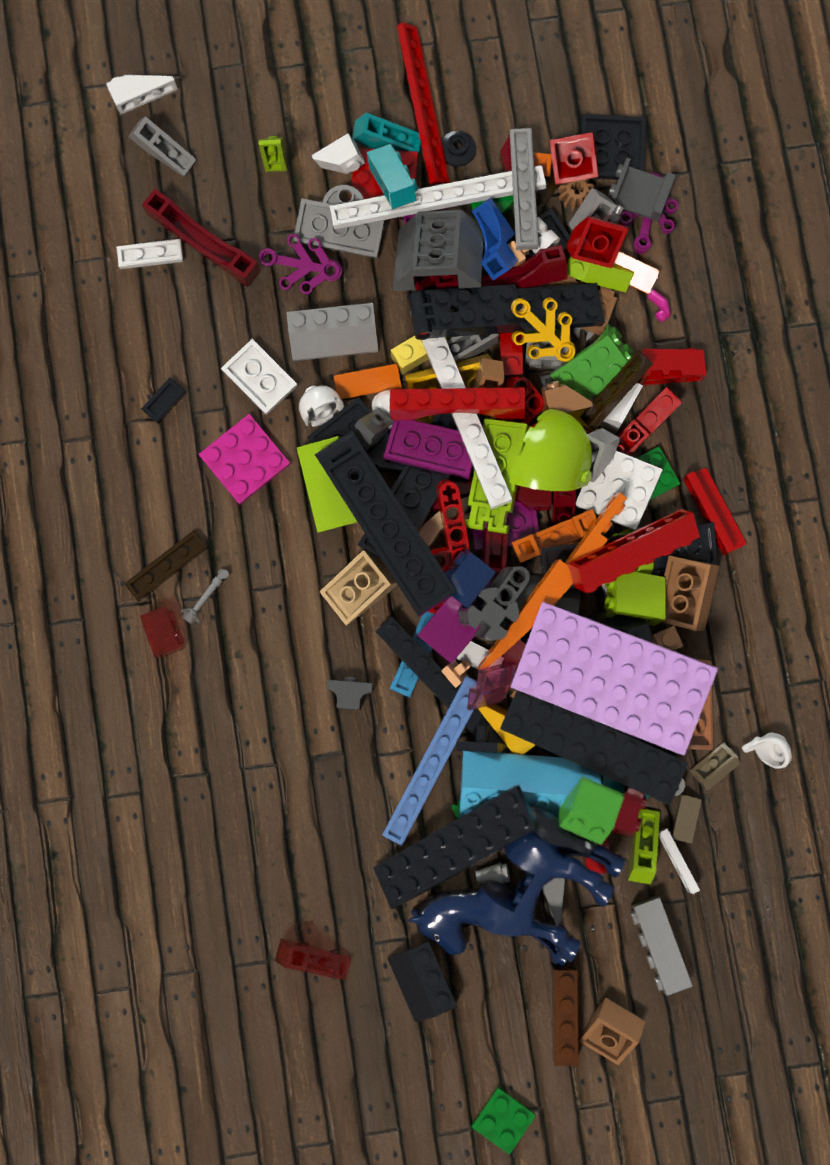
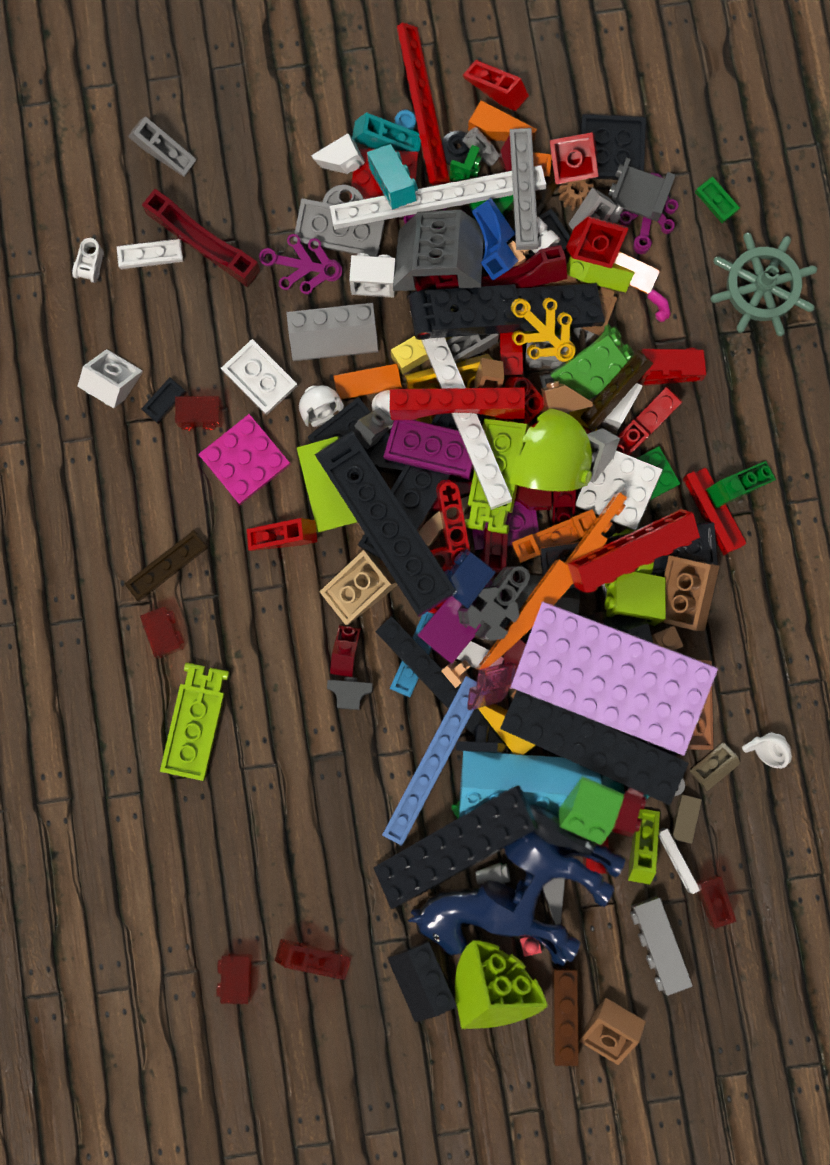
(86, 264): none -> white piece
(109, 378): none -> white slope
(137, 90): white slope -> none
(190, 614): light grey piece -> none
(194, 723): none -> lime hinge
(198, 412): none -> clear red brick
(235, 978): none -> clear red brick
(273, 153): lime slope -> none
(282, 534): none -> red slope
(345, 651): none -> dark red slope
(372, 275): none -> white slope
(406, 119): none -> dark azure tile
(469, 169): none -> green bracket
(487, 151): none -> light grey hinge
(494, 988): none -> lime brick
(495, 123): none -> orange slope
(497, 84): none -> red slope
(503, 1120): green plate -> none
(530, 946): none -> coral piece
(715, 902): none -> clear red brick
(717, 200): none -> green plate
(740, 484): none -> green slope
(764, 284): none -> sand green piece

